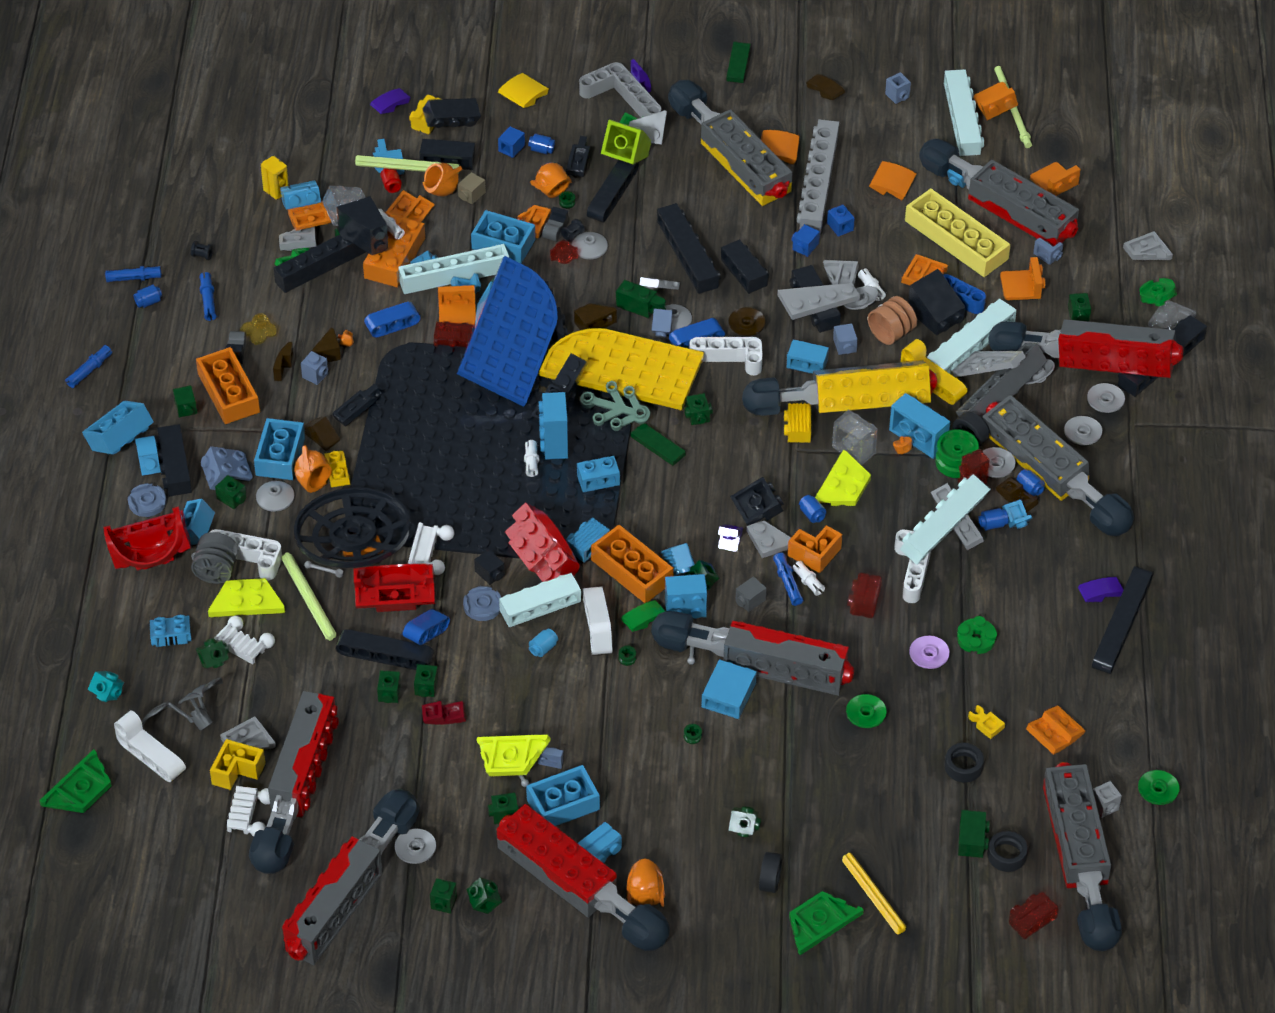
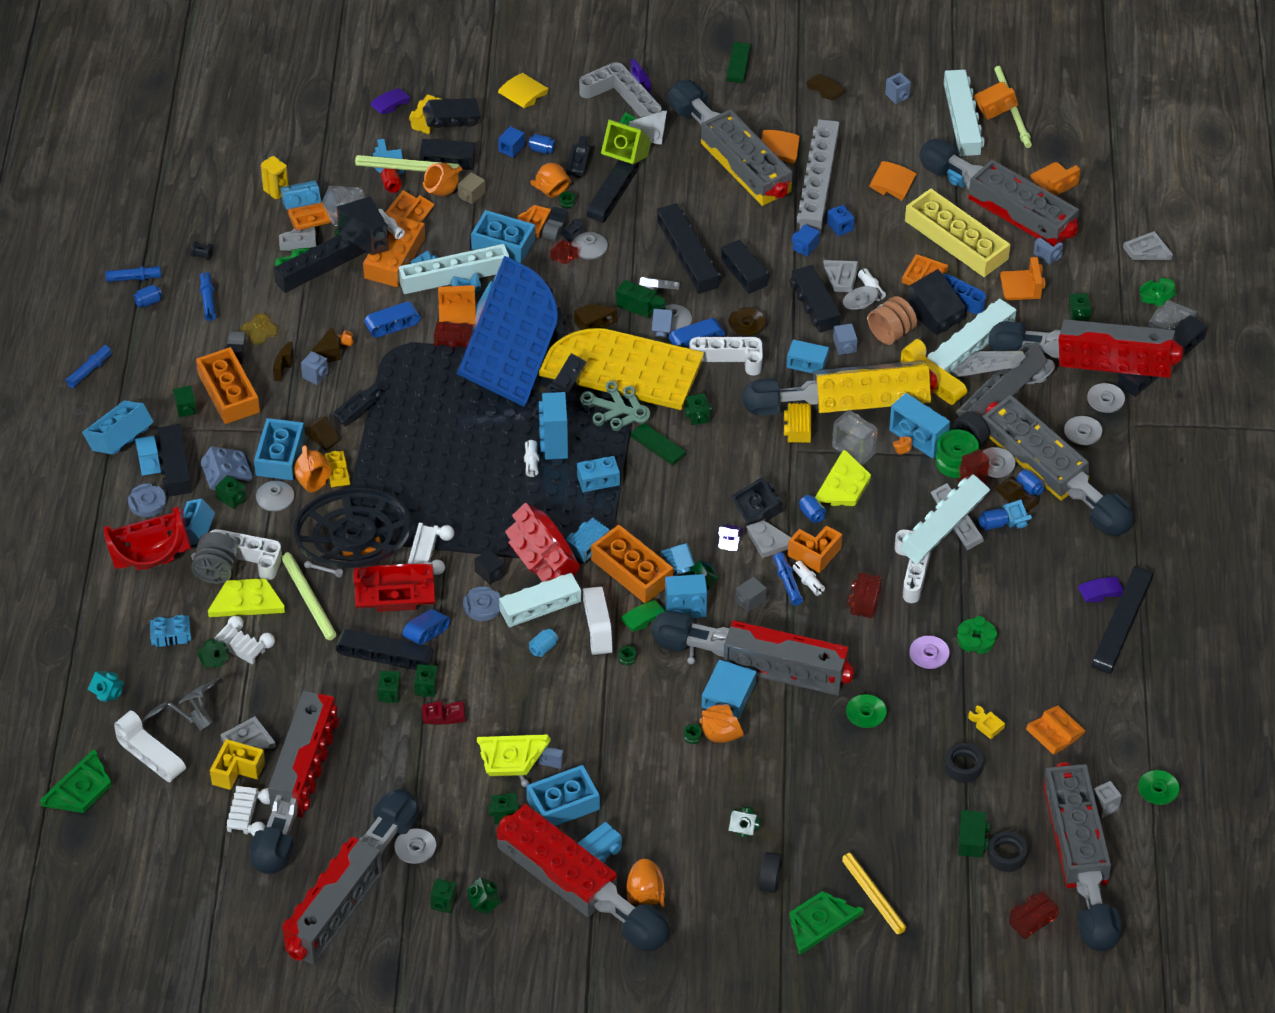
(720, 724): none -> orange helmet
(811, 300): light grey wing -> none

